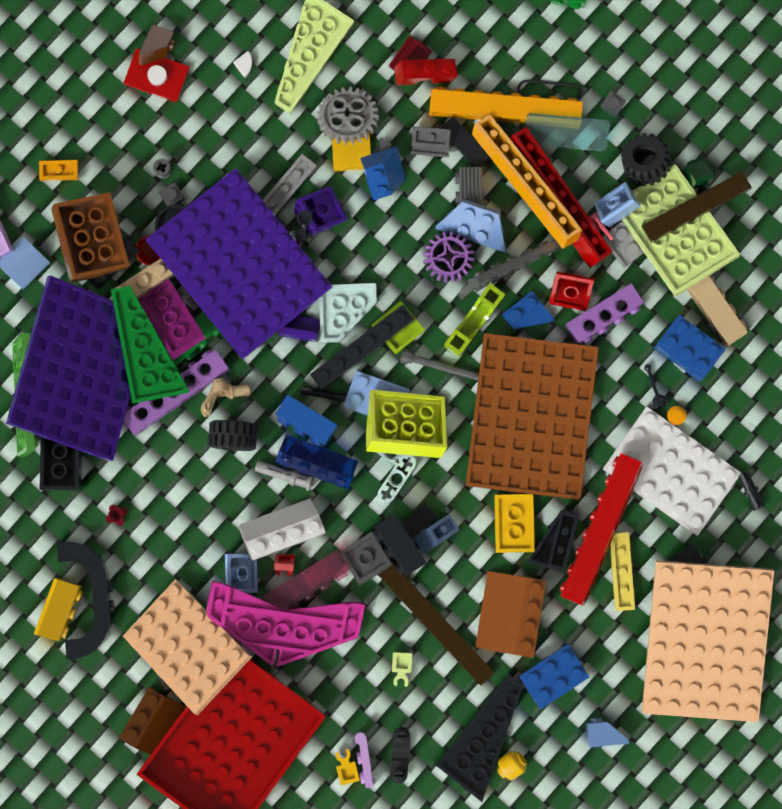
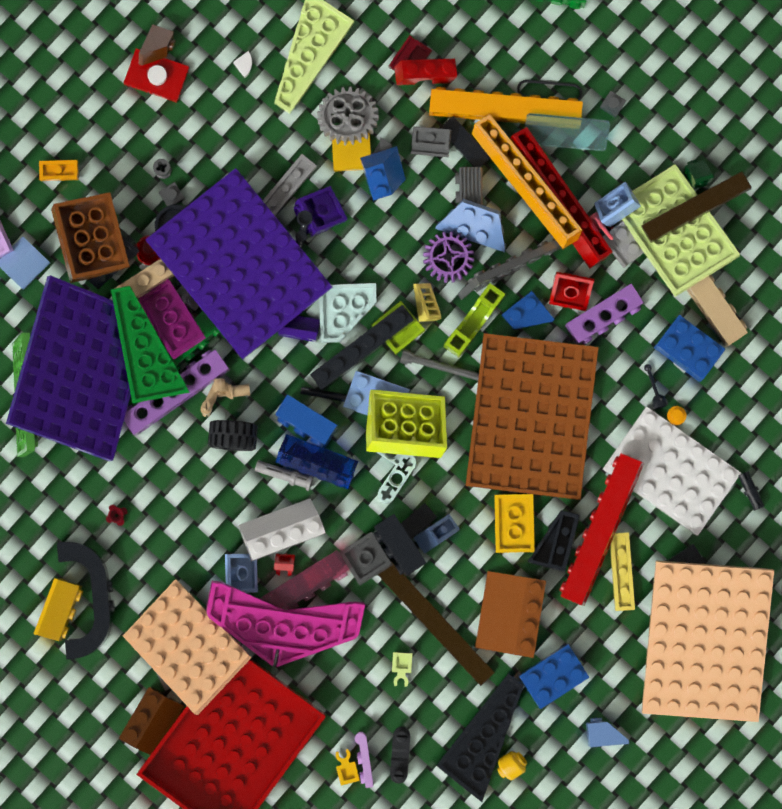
(59, 467): black brick -> none
(426, 313): none -> light yellow slope
(646, 146): black tyre -> none

